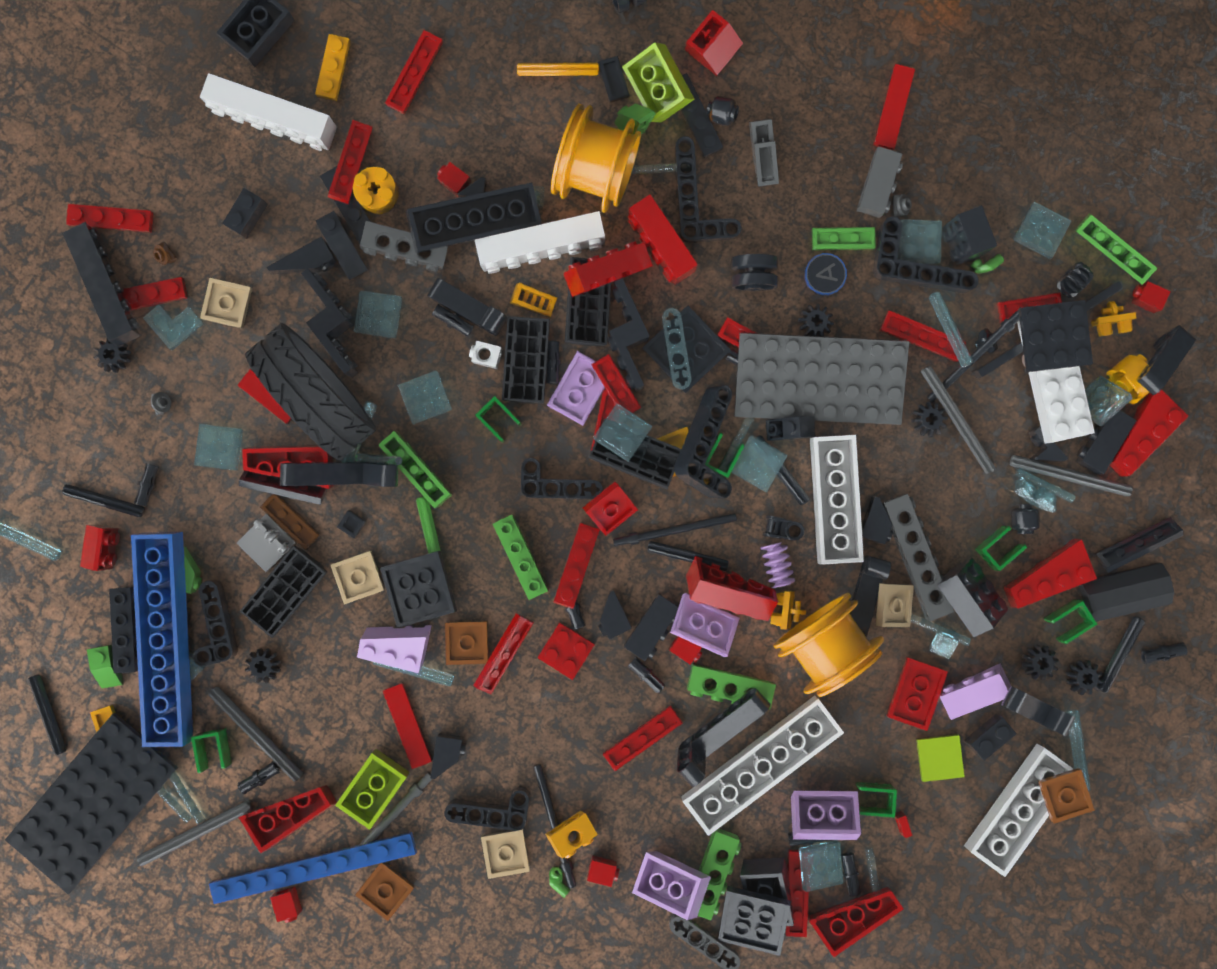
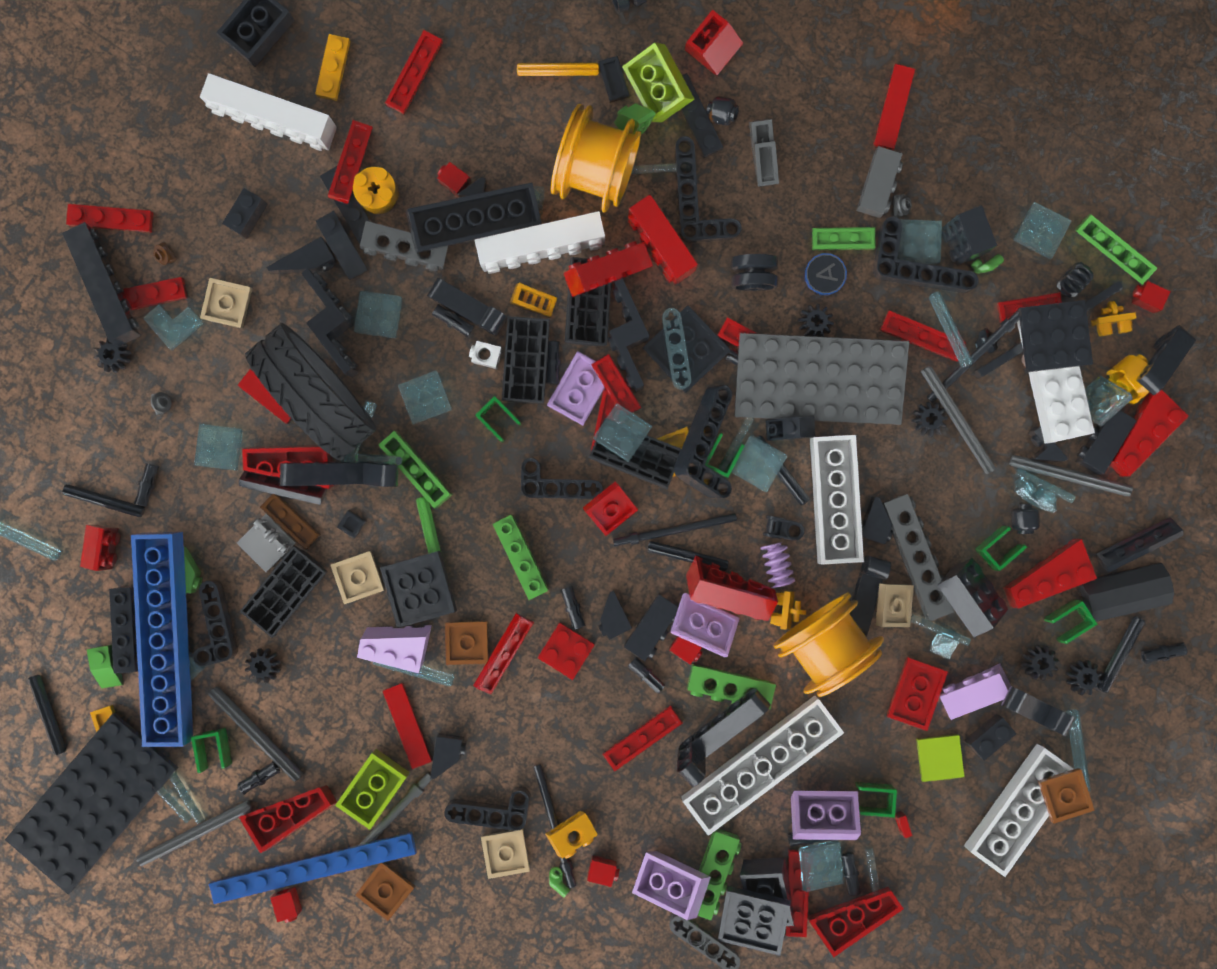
(576, 566): red plate -> none

